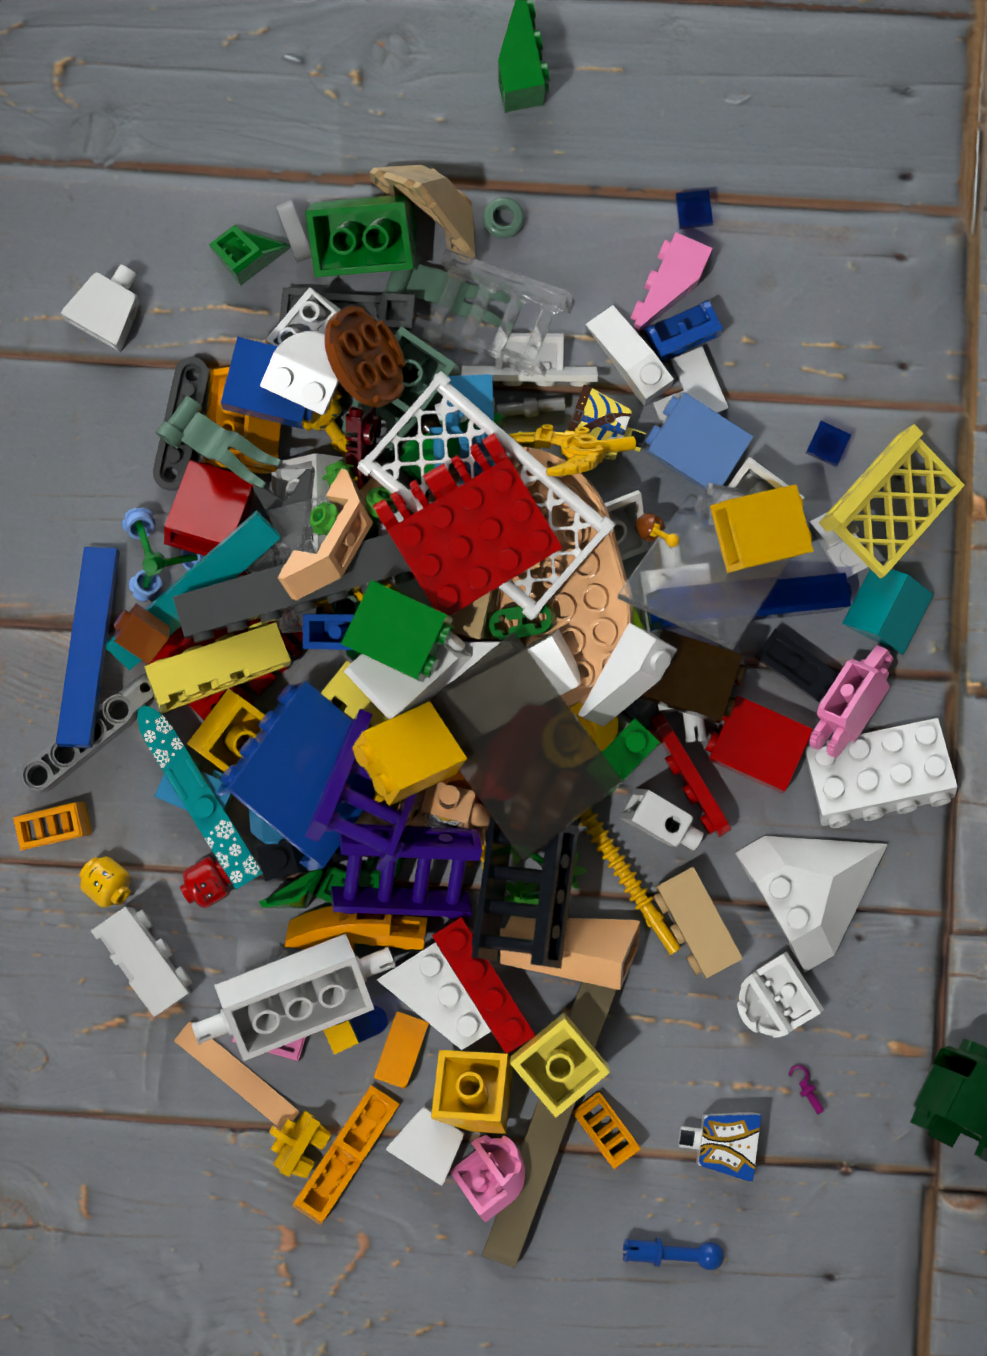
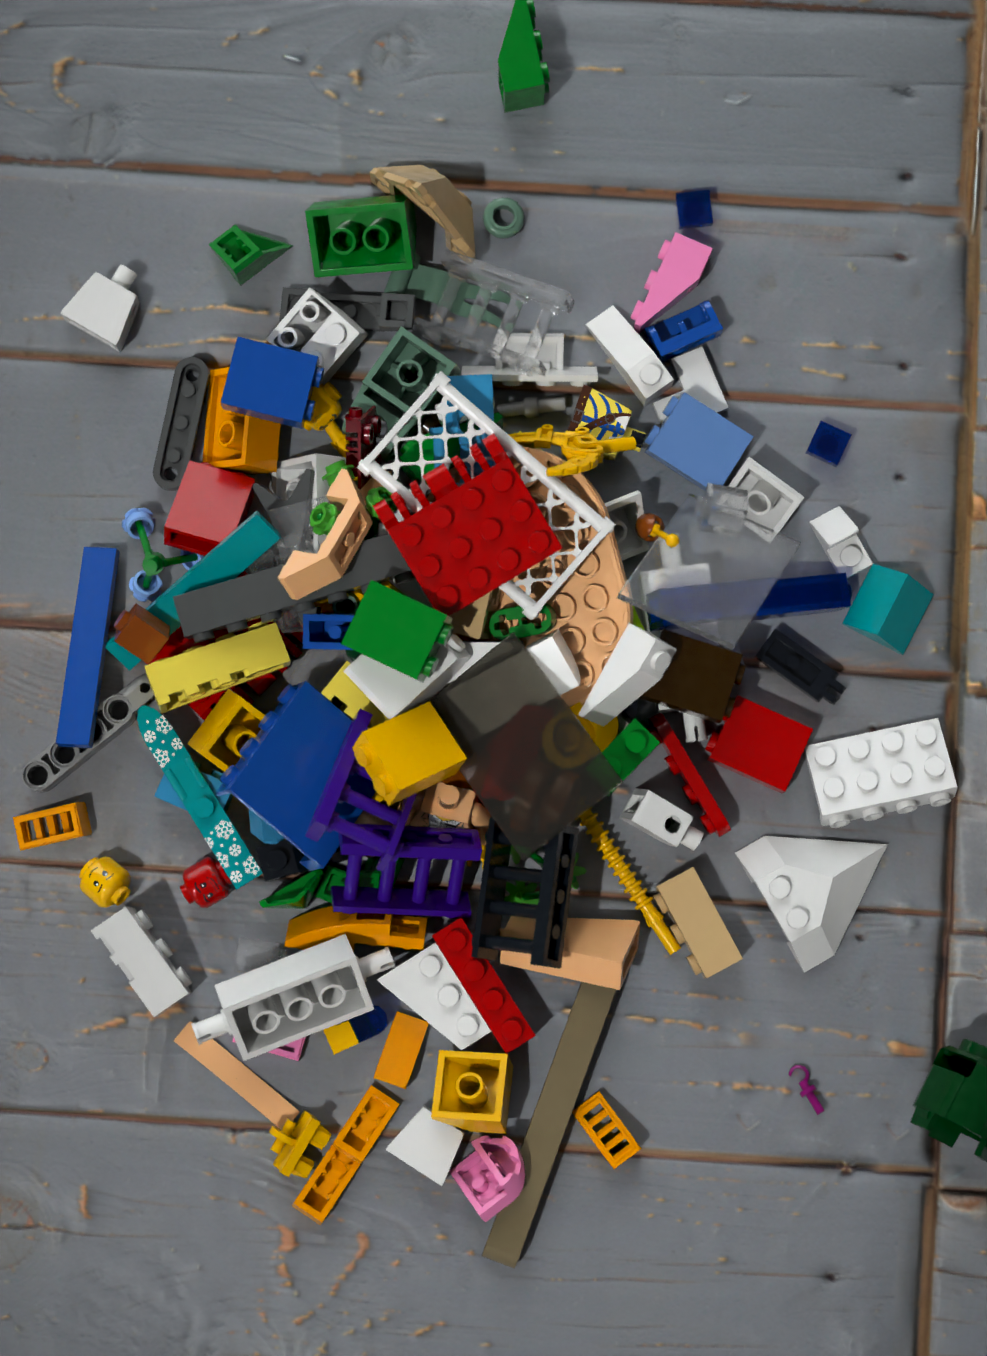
(212, 441): sand green flag -> none
(293, 231): light grey beam -> none
(302, 372): white slope -> none
(364, 356): dark orange tile -> none
(559, 1064): light yellow brick -> none
(708, 1255): blue pin -> none
(725, 1143): torso -> none
(761, 528): yellow brick -> none
(777, 998): white slope -> none
(852, 701): bright pink hinge -> none
(878, 476): light yellow fence -> none

